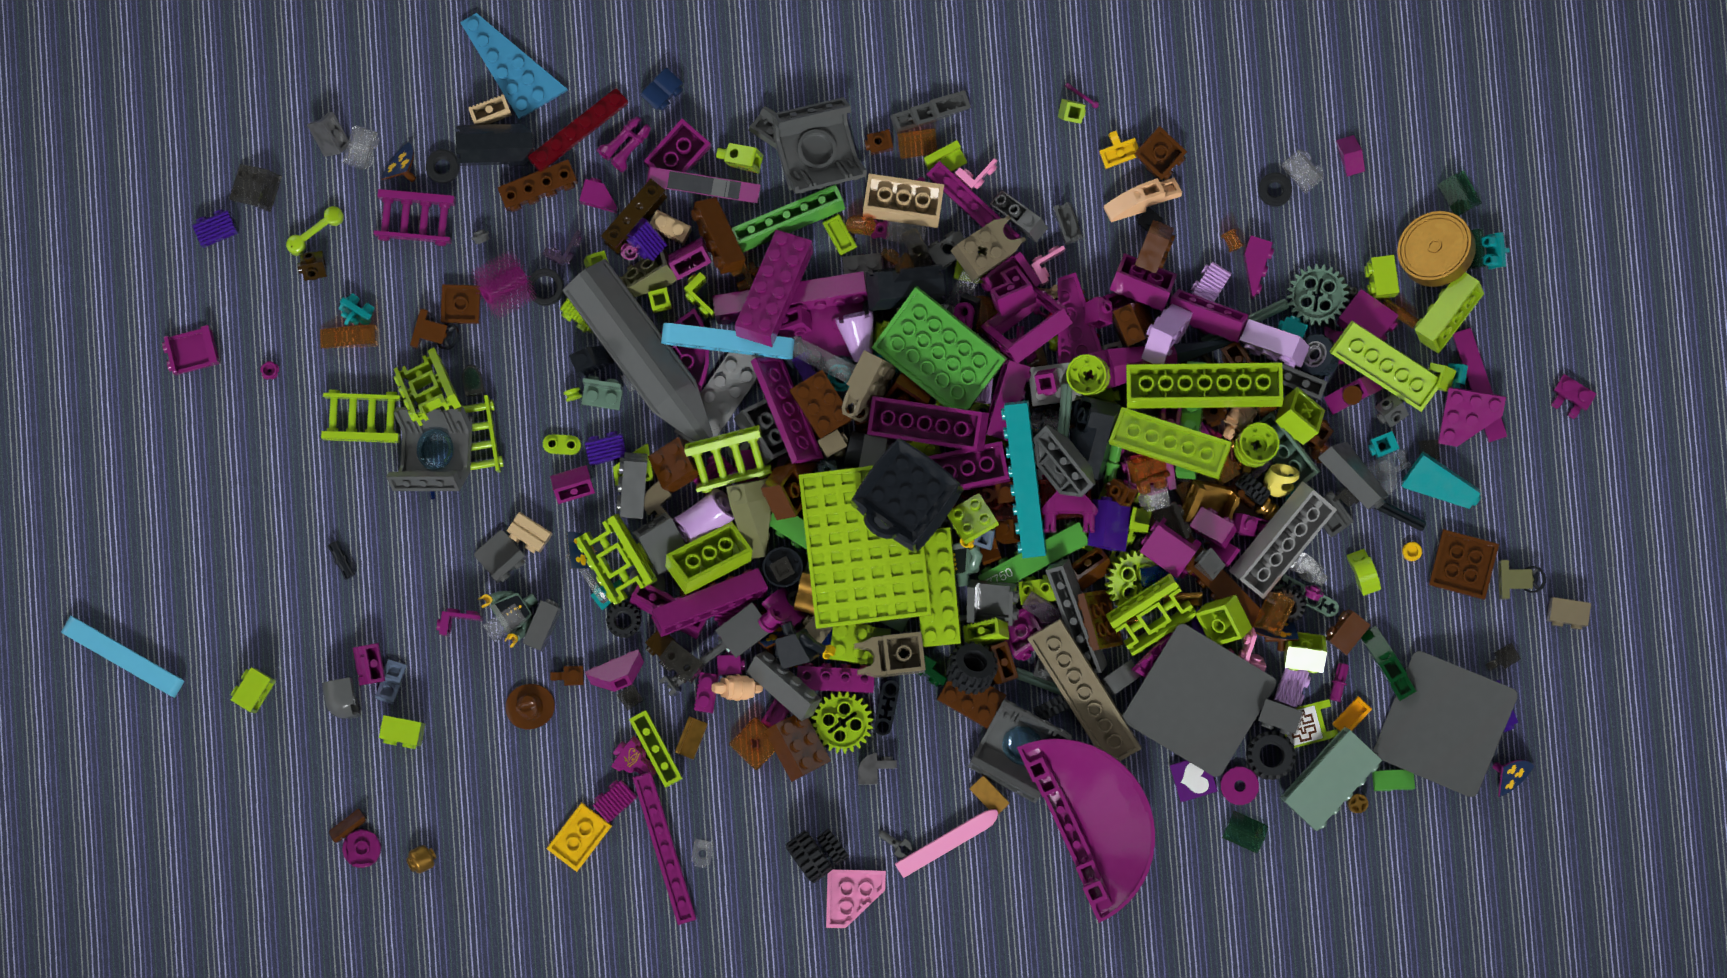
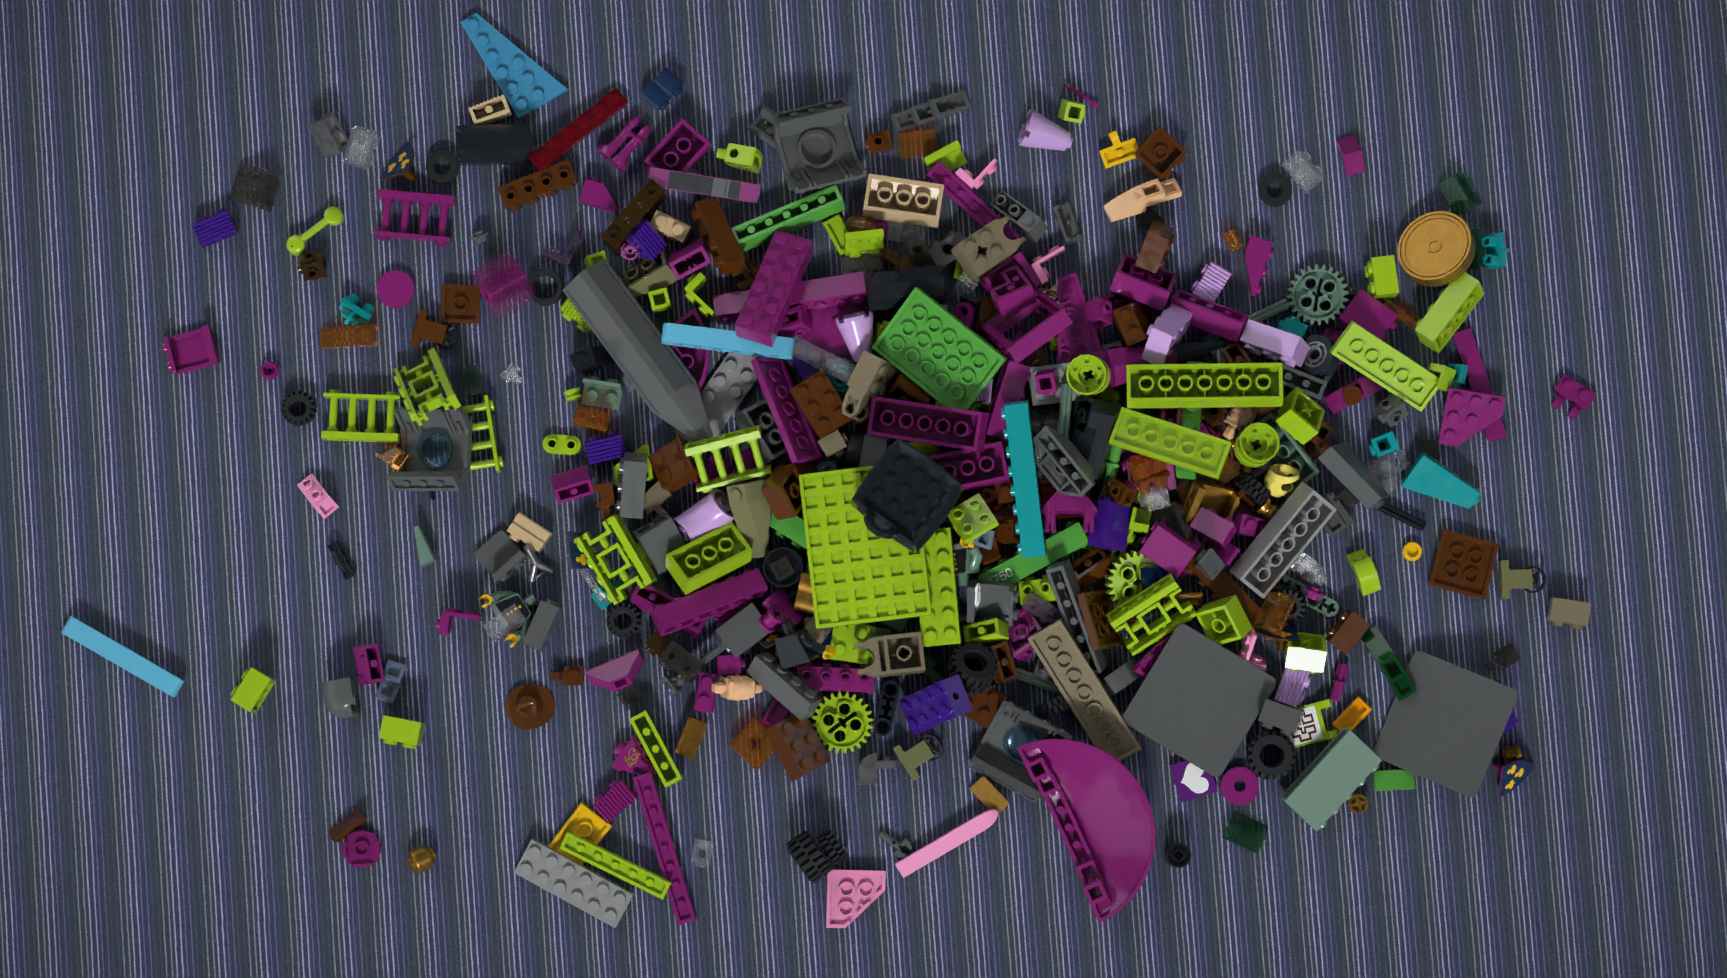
(287, 408): none -> black tyre
(317, 496): none -> bright pink bracket
(392, 456): none -> clear orange panel
(395, 289): none -> magenta tile
(424, 550): none -> sand green slope
(510, 373): none -> clear tile
(536, 564): none -> flat silver piece
(574, 883): none -> light grey plate
(592, 418): none -> clear orange hips
(608, 498): none -> reddish brown hips
(615, 865): none -> lime tile
(863, 242): none -> lime plate
(919, 754): none -> olive piece
(935, 705): none -> dark purple brick
(1043, 133): none -> lavender cone
(1177, 855): none -> black wheel
(1511, 753): none -> pearl gold wheel

